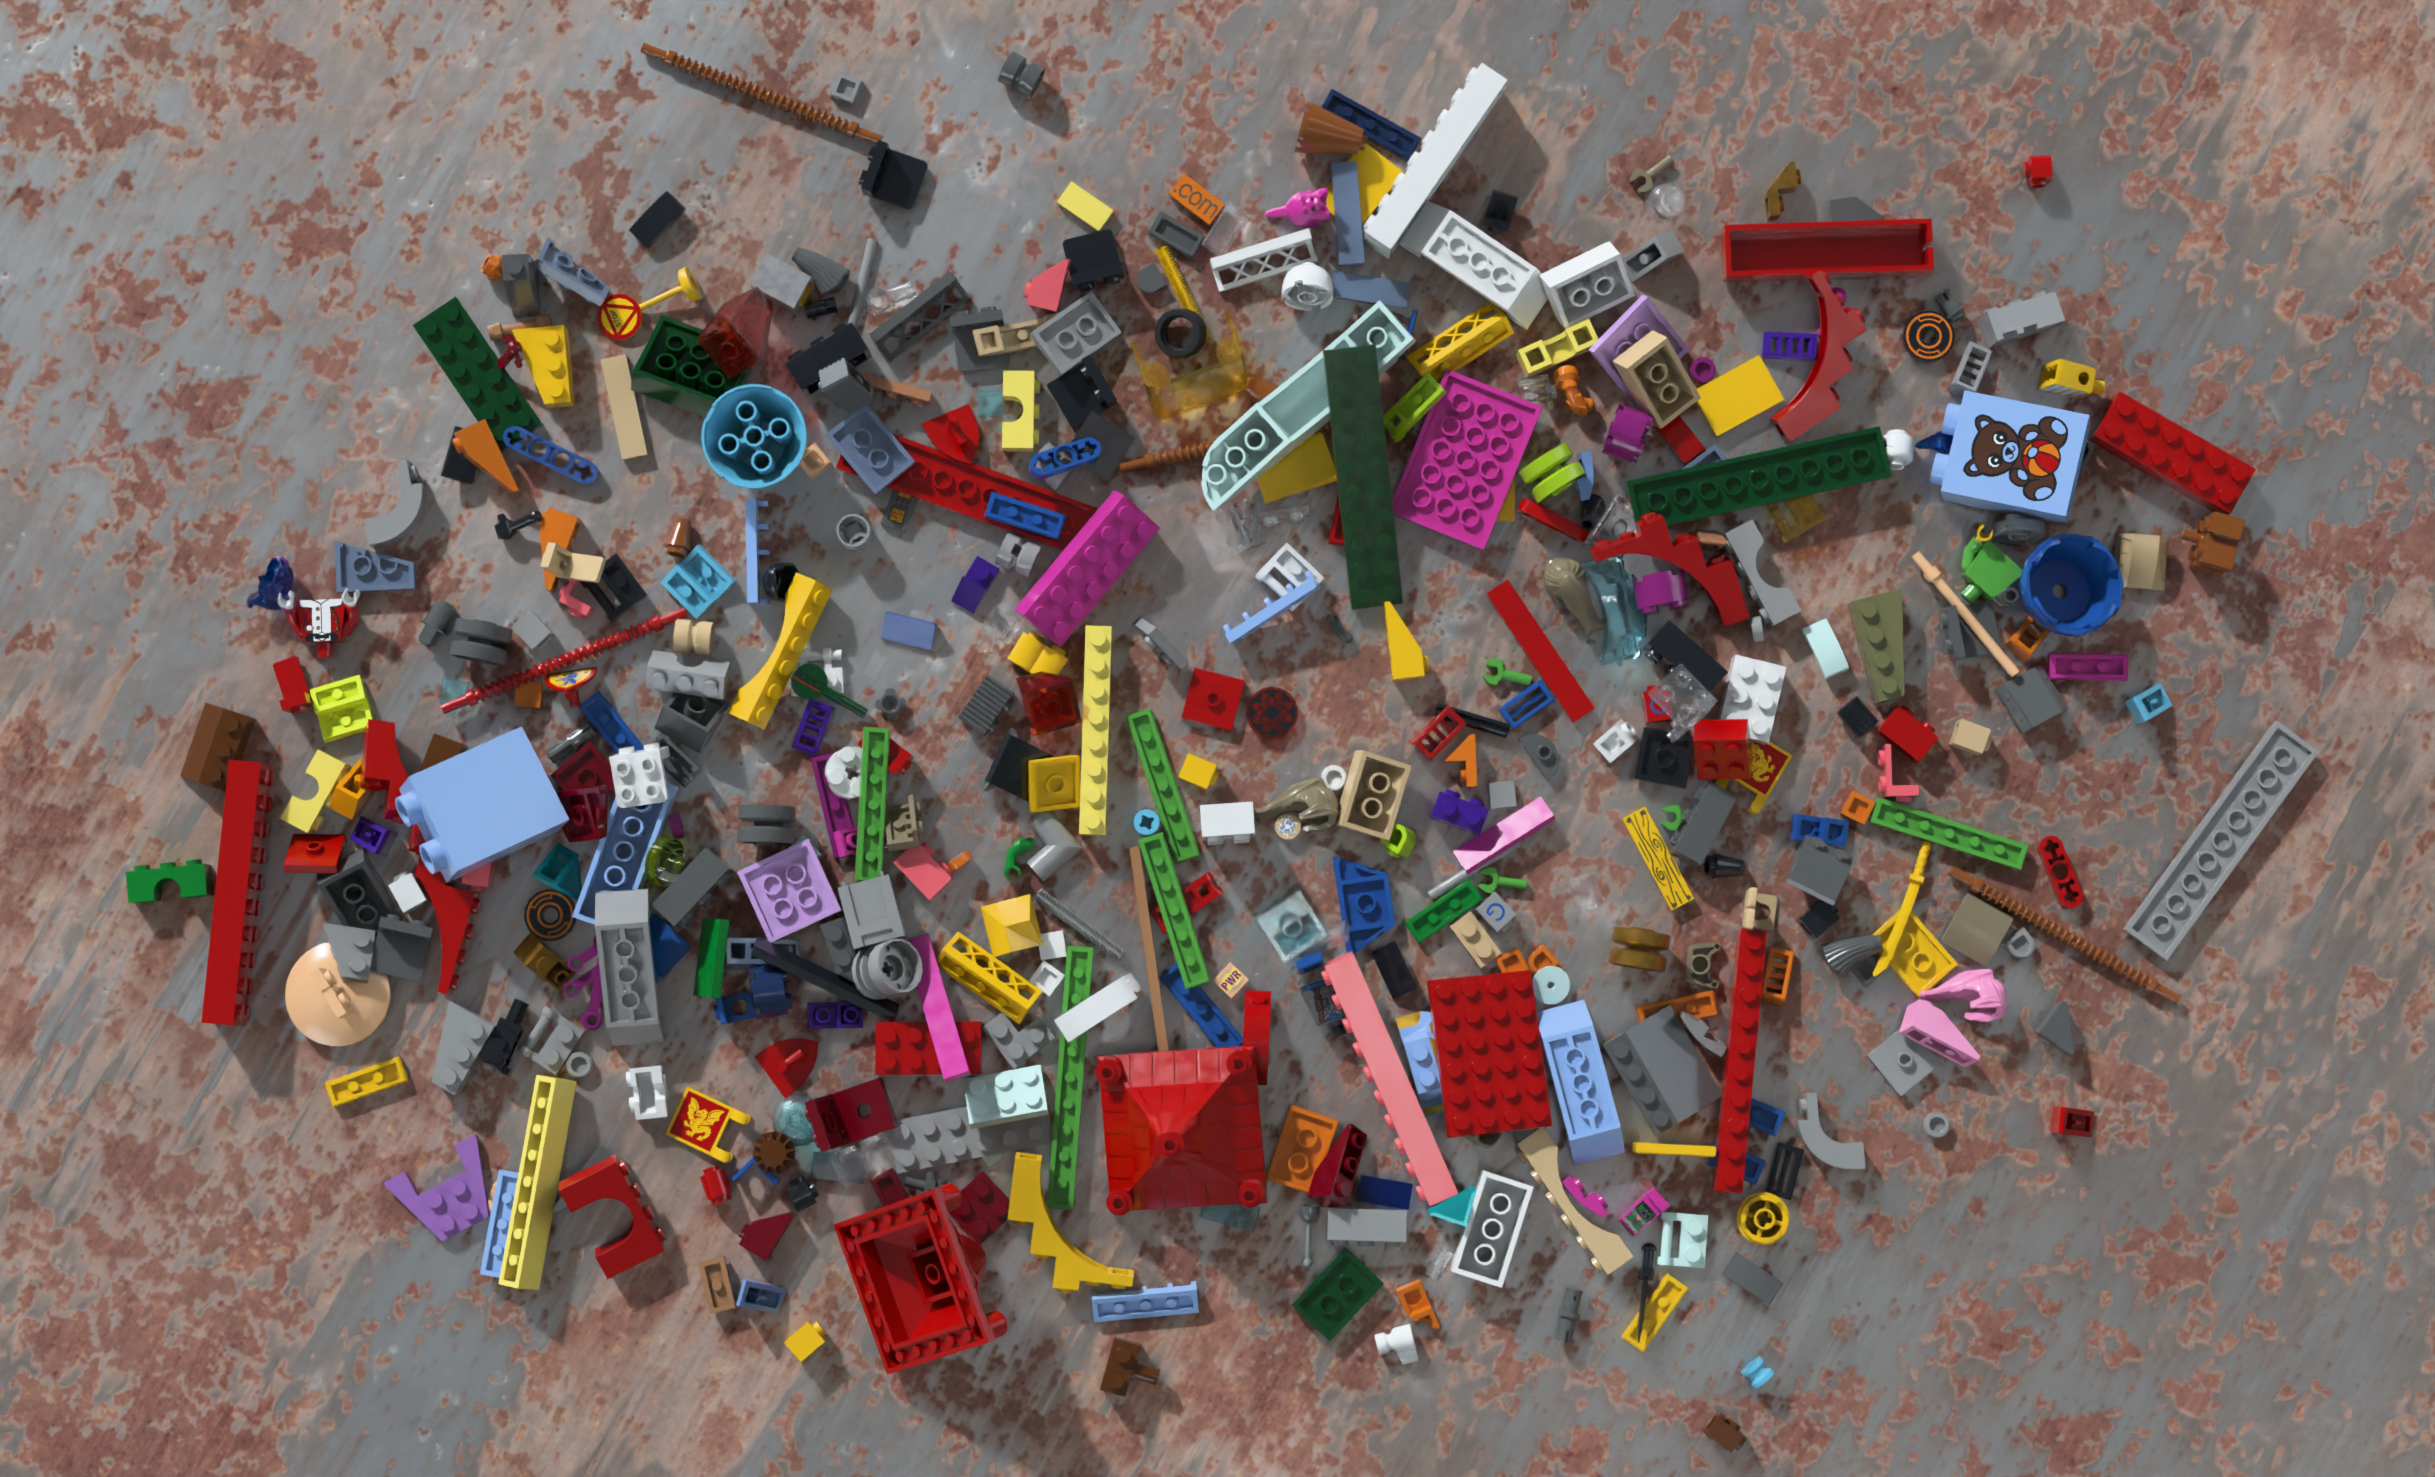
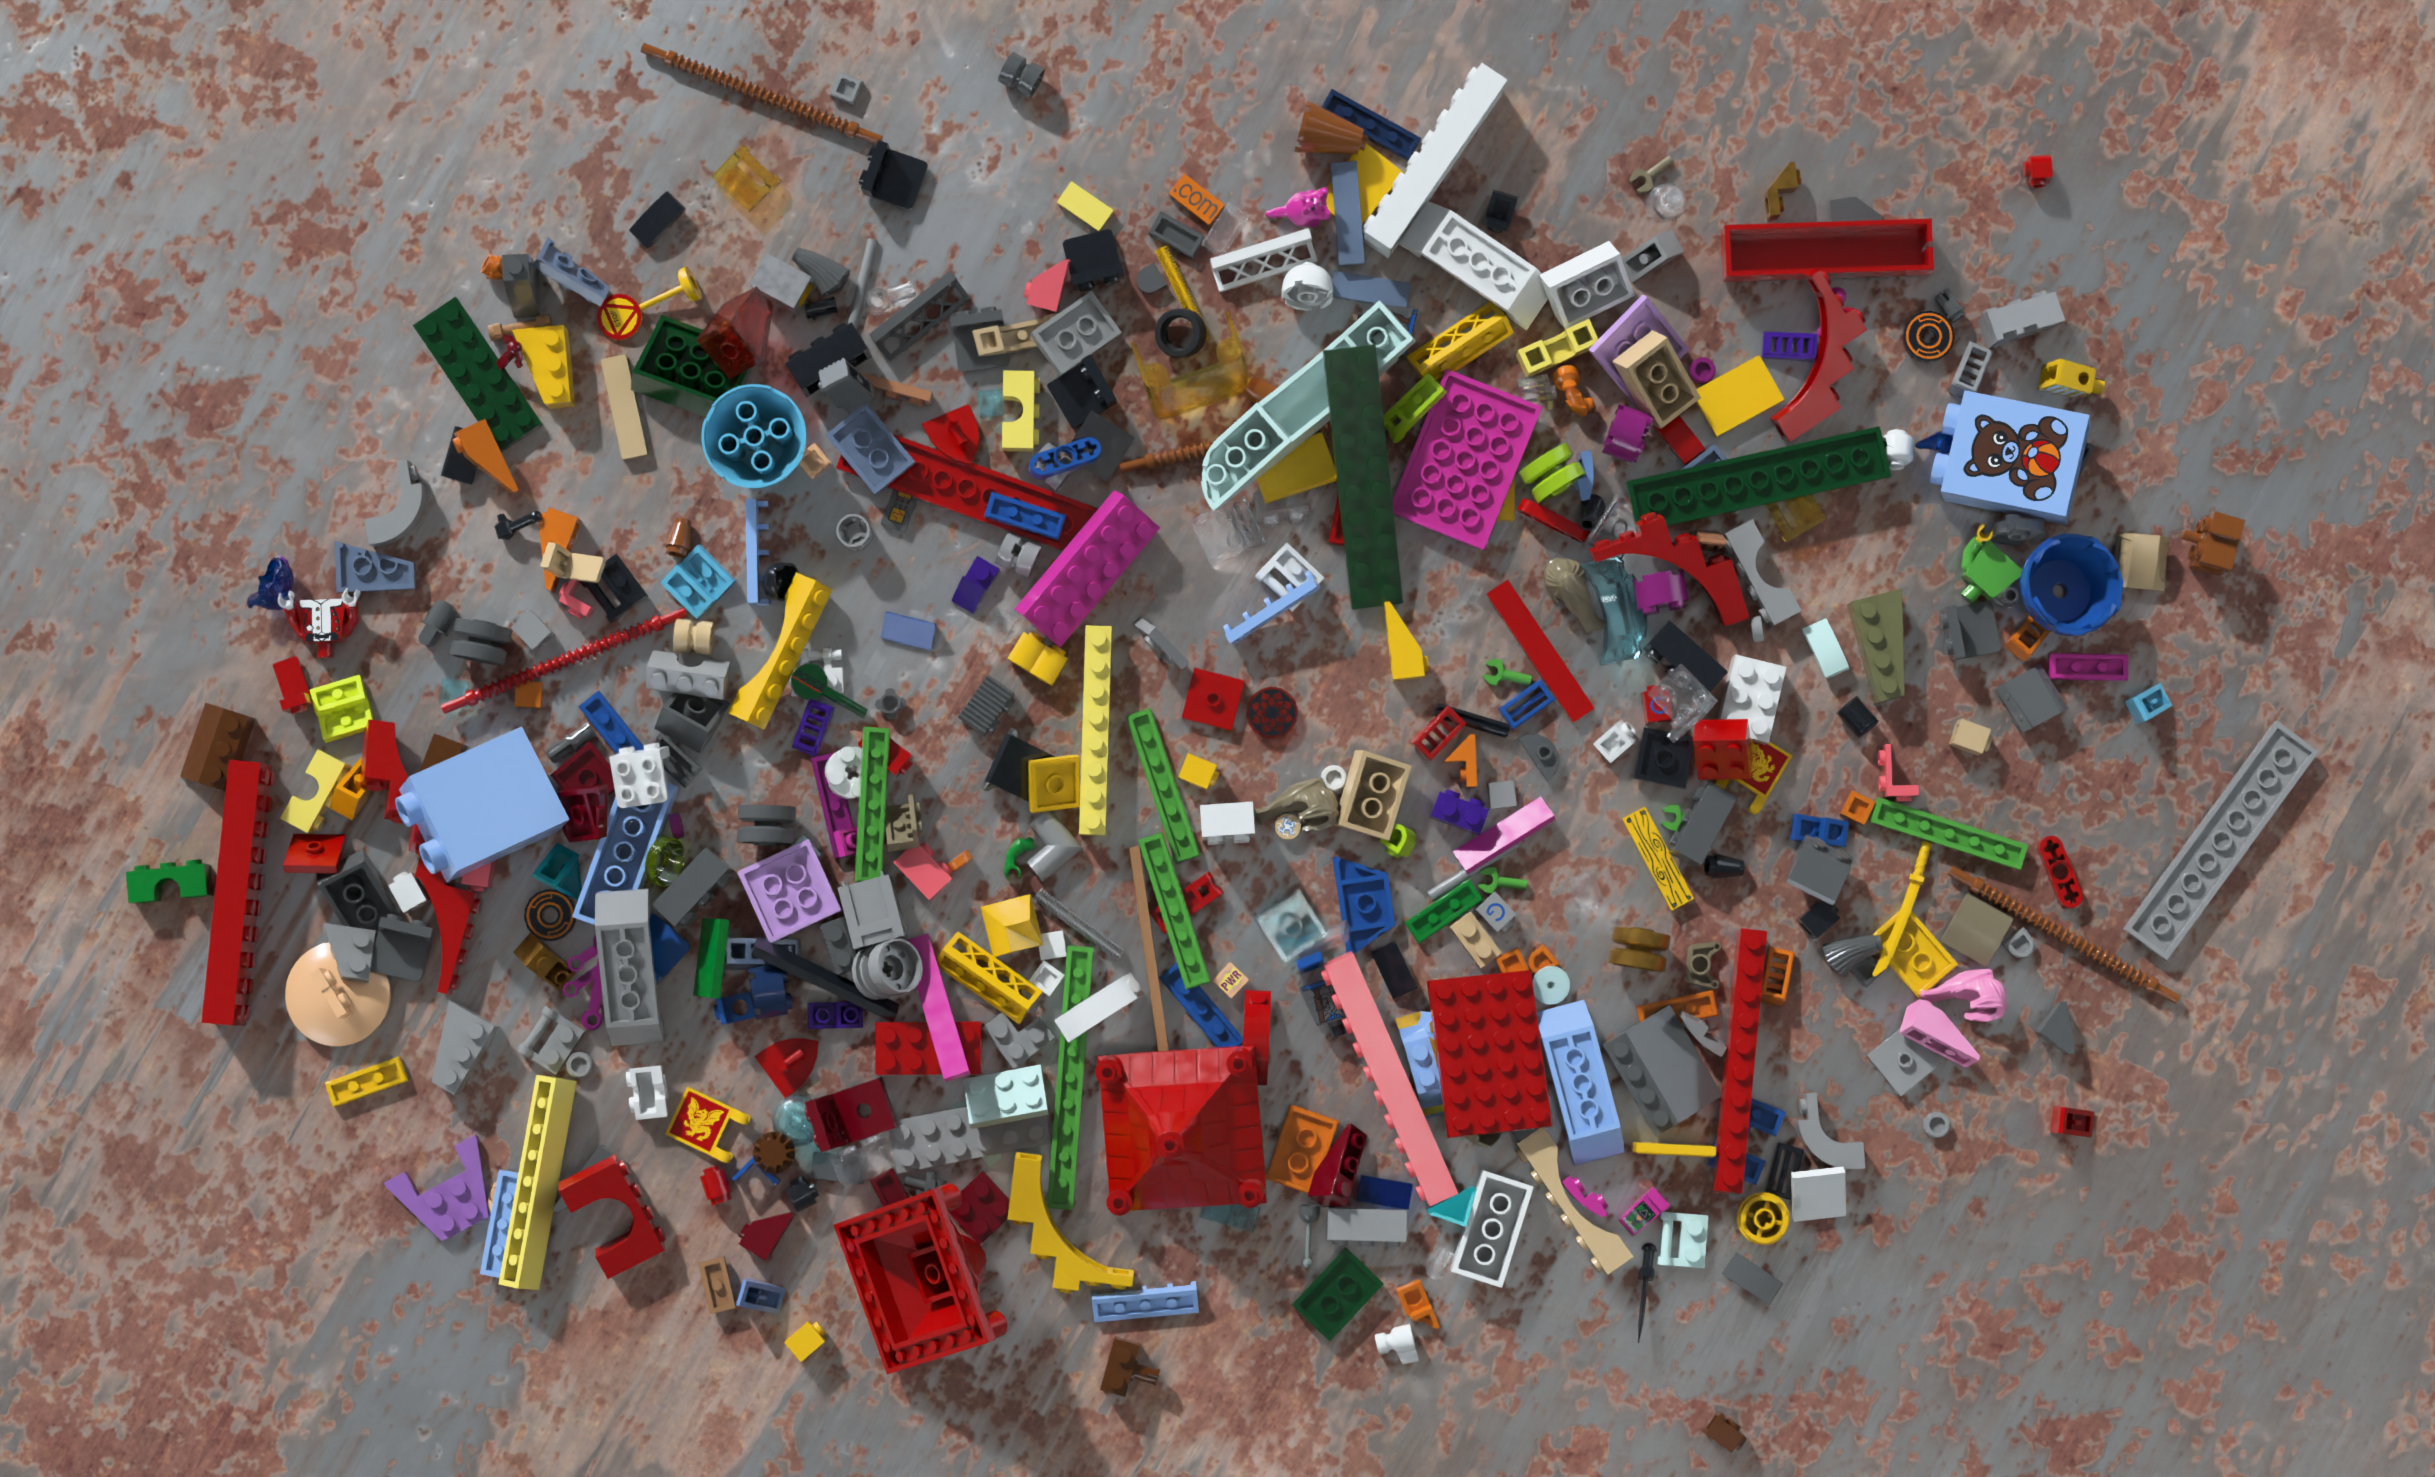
(373, 836): dark purple slope -> none
(505, 1039): black piece -> none
(552, 451): blue beam -> none
(569, 682): shield -> none
(739, 184): none -> clear yellow plate
(1048, 702): clear red slope -> none
(1150, 823): medium azure wheel -> none
(1337, 627): dark grey piece -> none
(1569, 1315): dark grey pin -> none
(1657, 1310): yellow tile -> none
(1751, 898): tan piece -> none
(1757, 1372): medium azure wheel -> none
(1818, 1194): none -> white tile
(1907, 733): red brick -> none
(1932, 575): light nougat bar -> none
(2171, 454): red brick -> none

